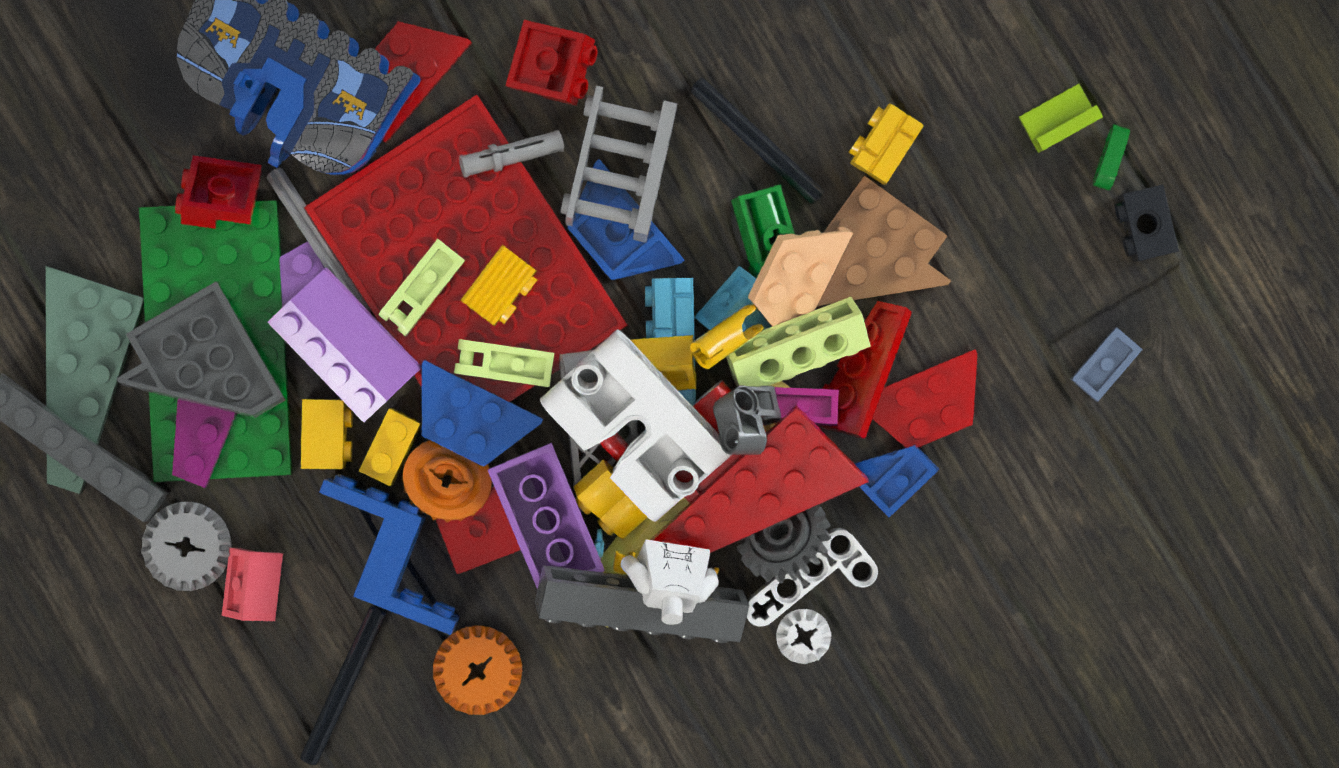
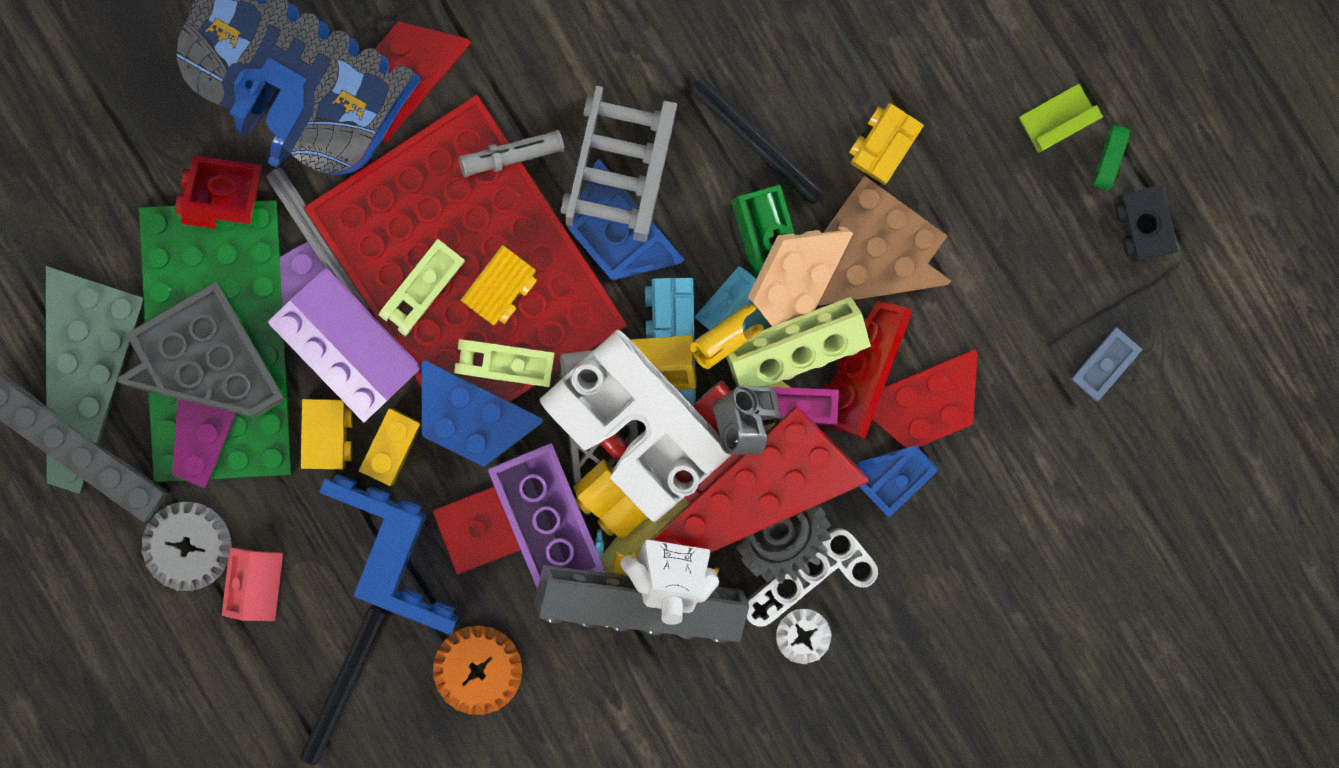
(439, 502): orange gear -> none
(552, 62): red plate -> none

